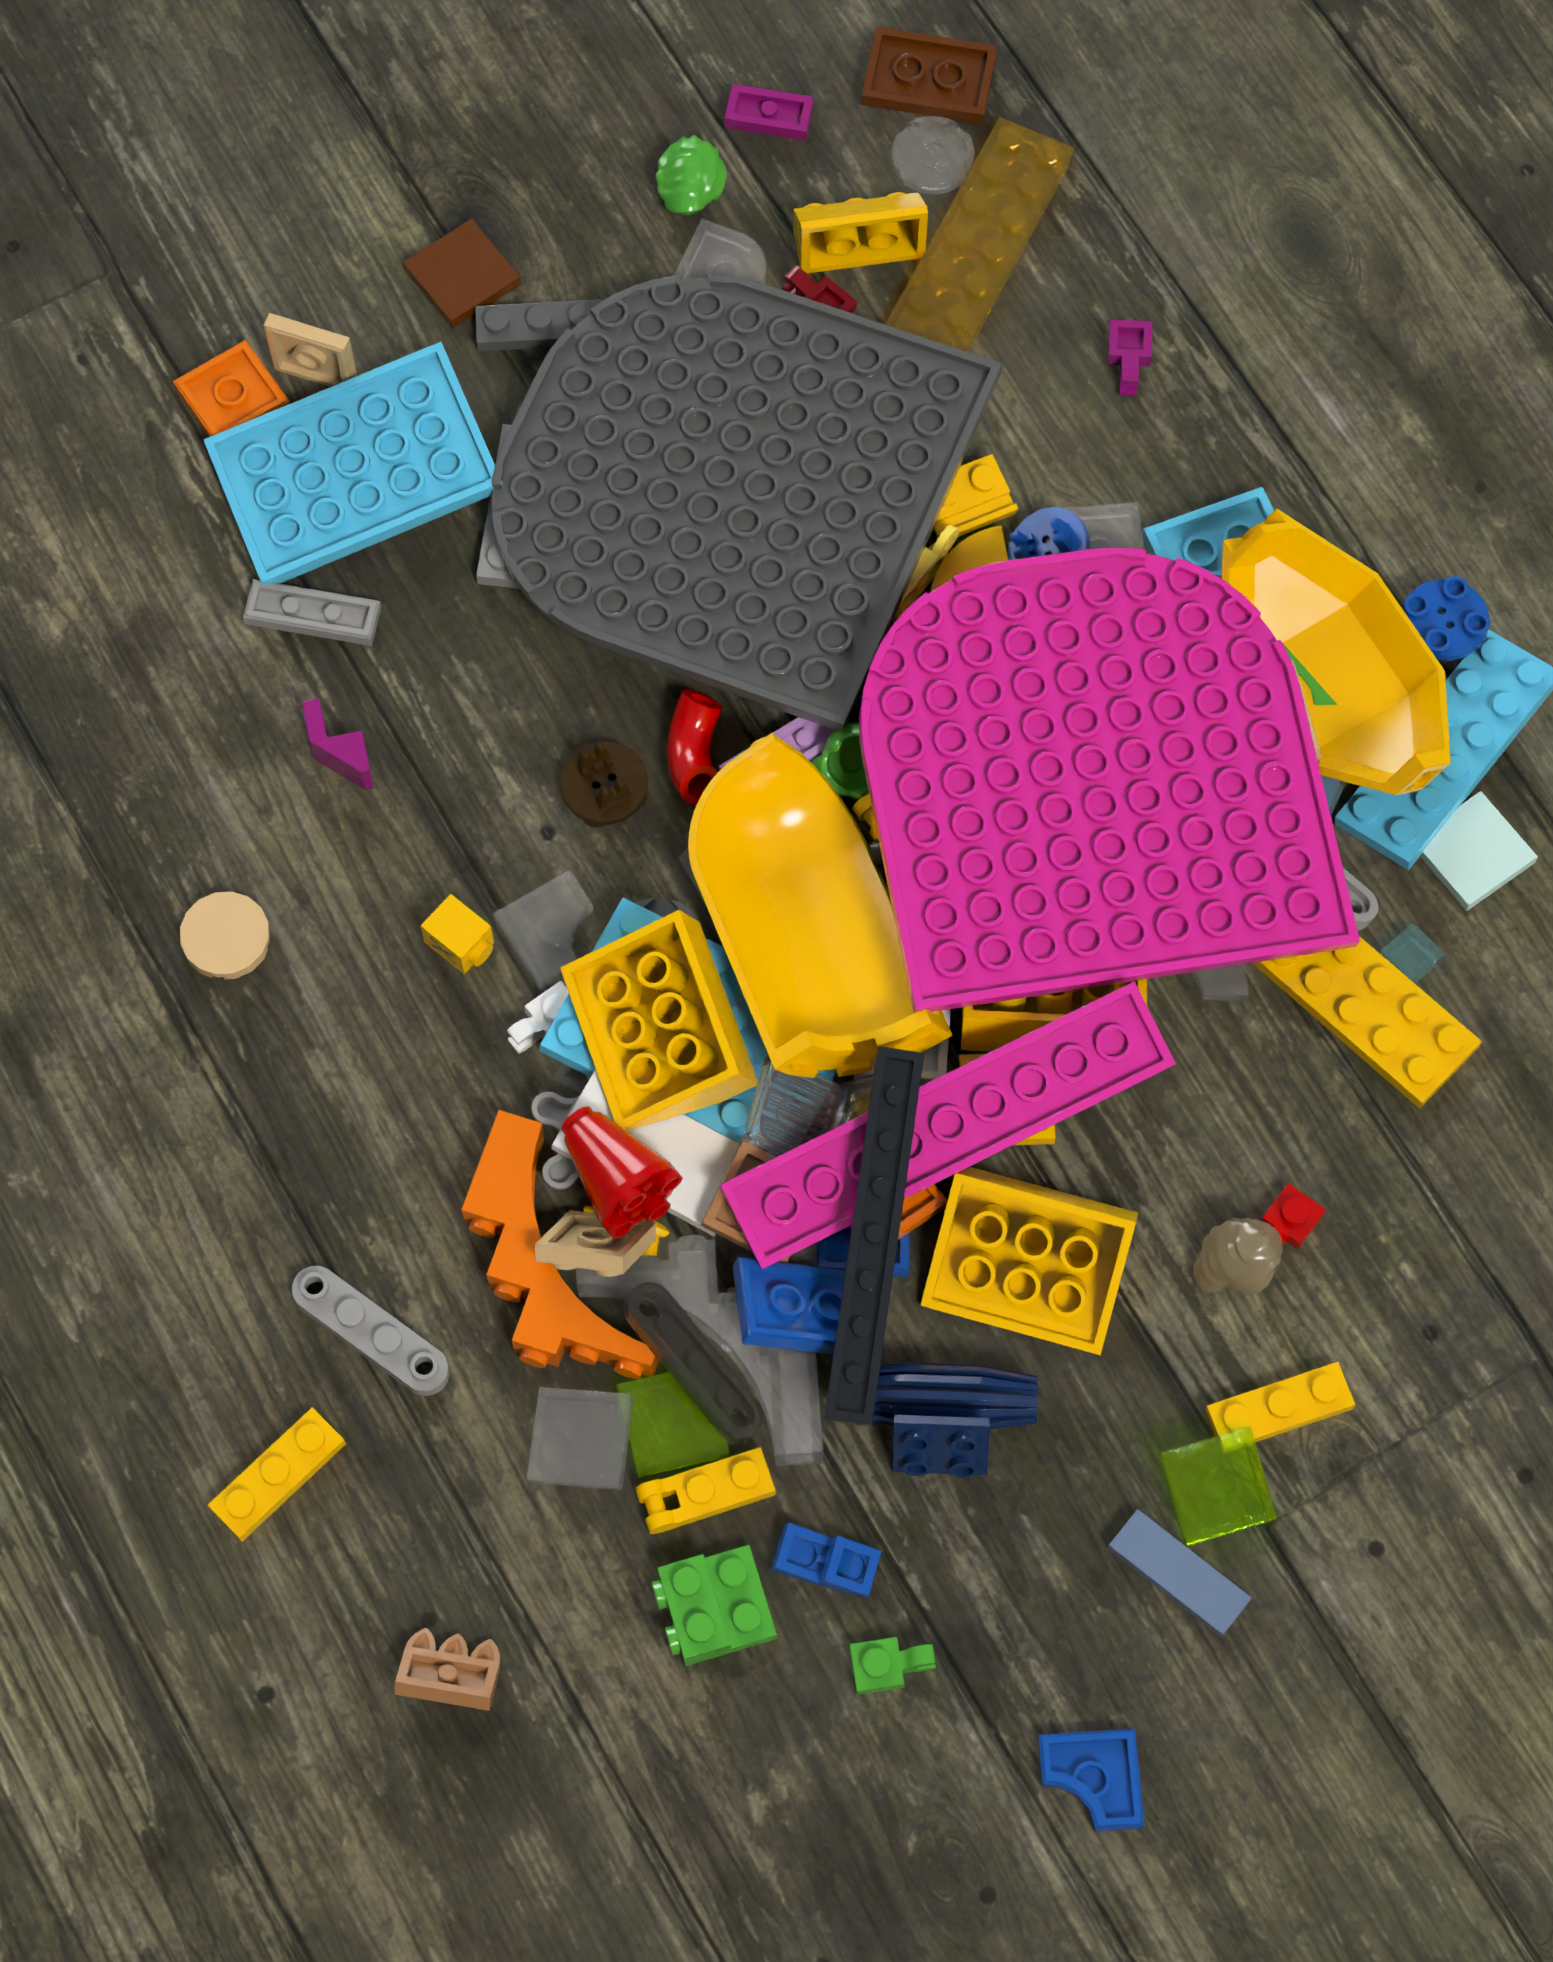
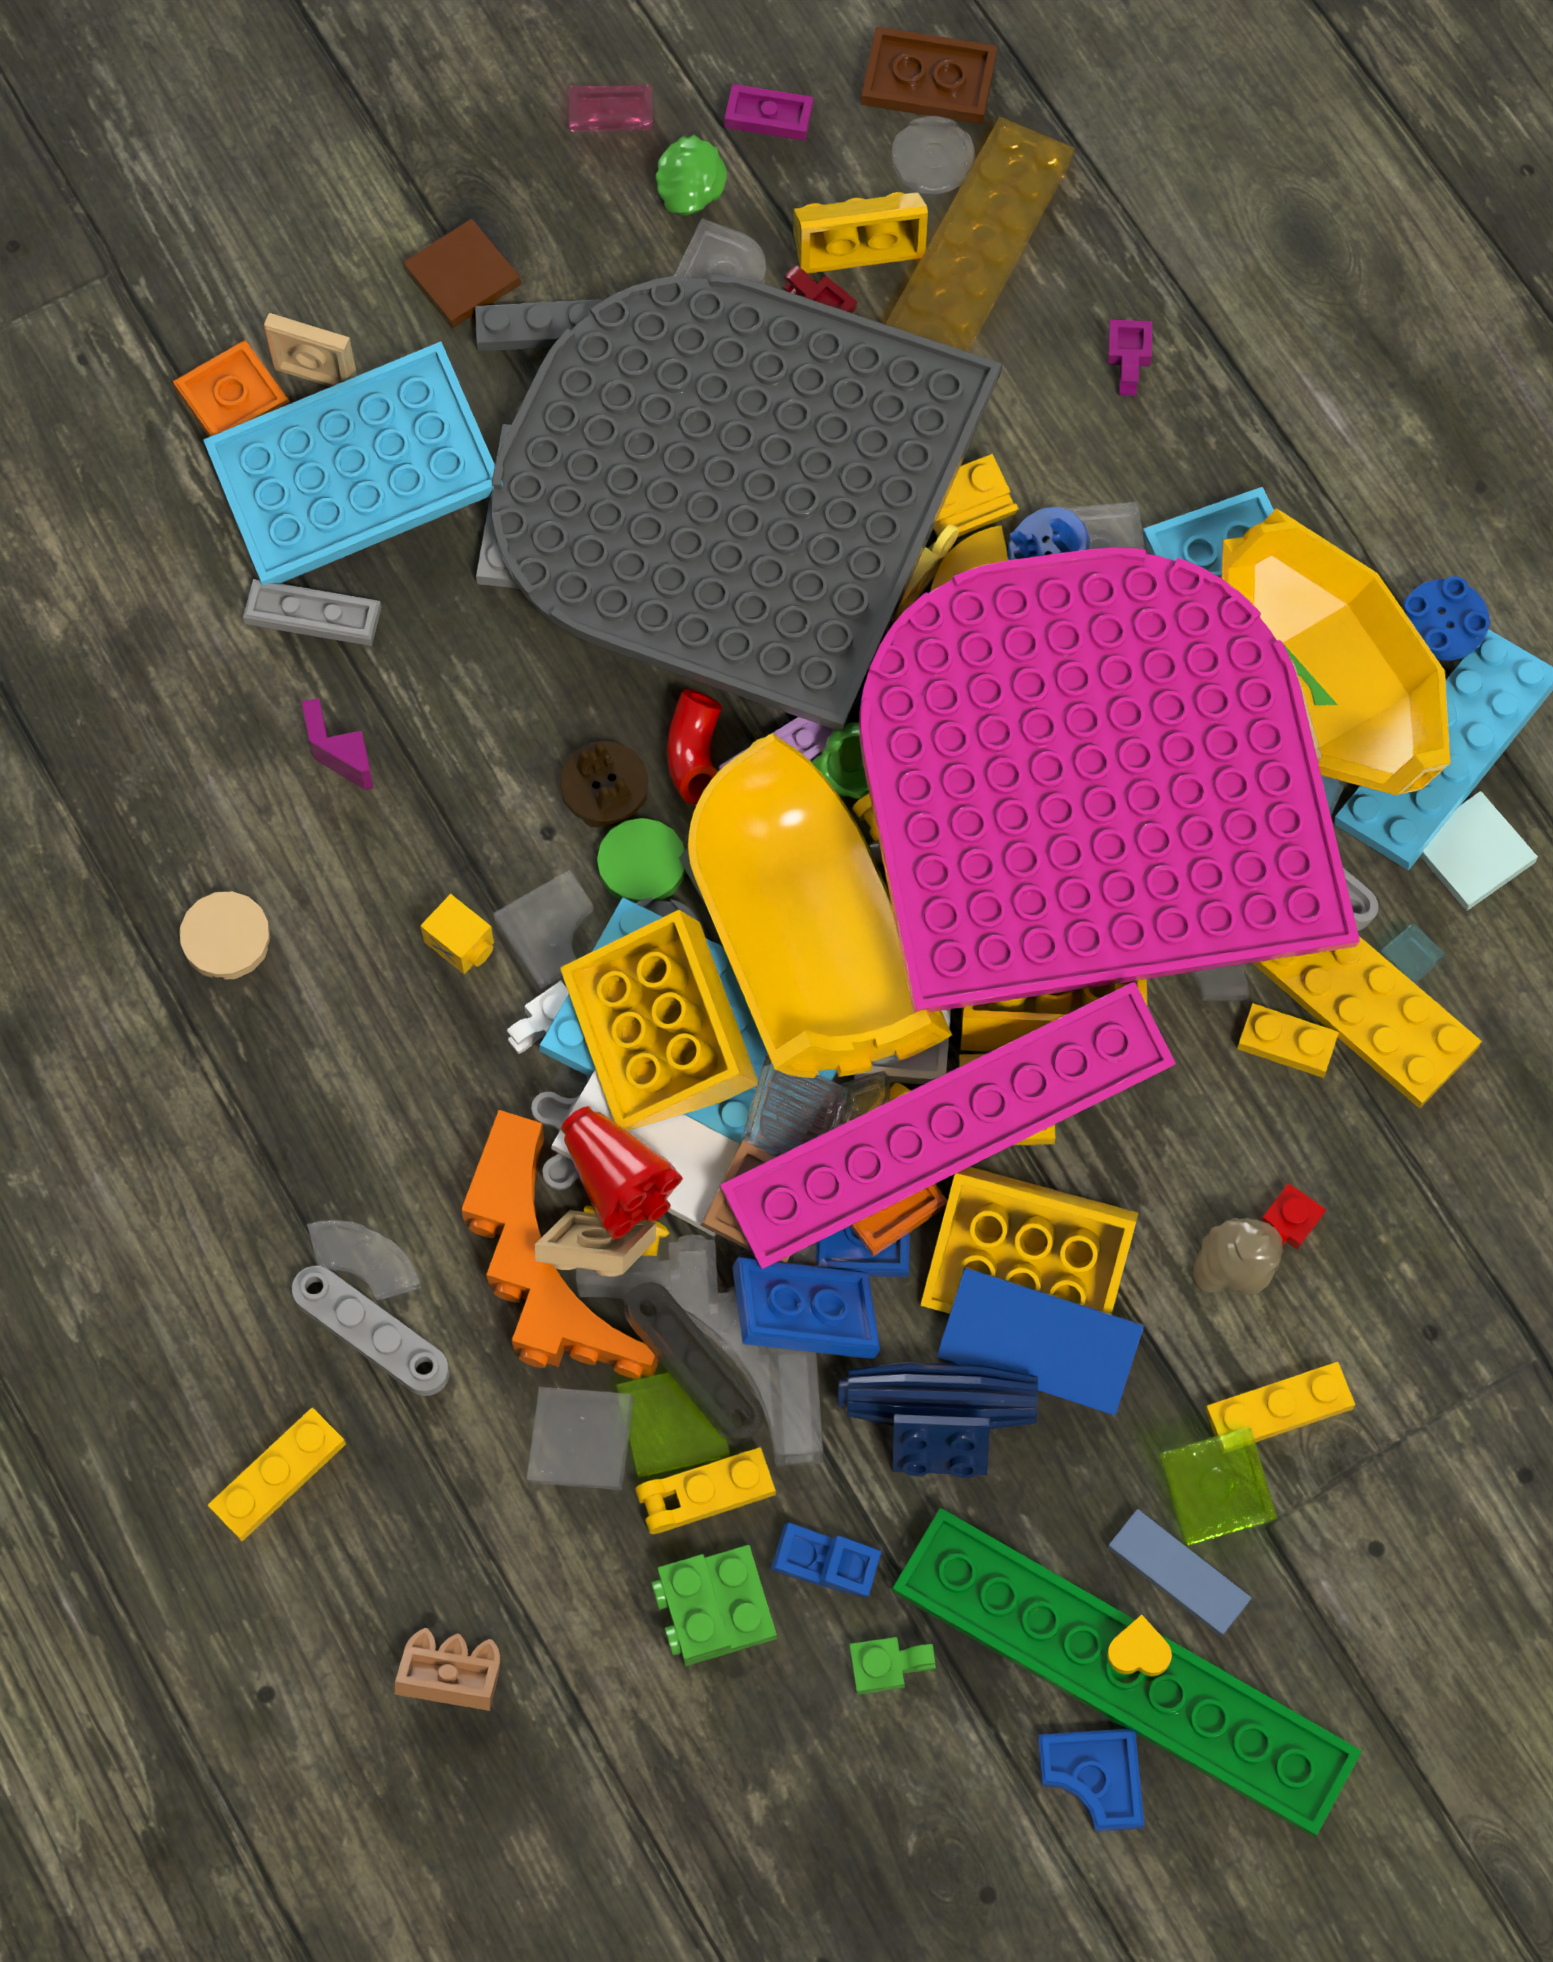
(363, 1253): none -> clear tile
(610, 108): none -> clear pink plate
(641, 860): none -> bright green tile
(874, 1237): black plate -> none
(1018, 1329): none -> blue tile
(1139, 1649): none -> yellow tile
(1185, 1711): none -> green plate
(1288, 1040): none -> yellow plate

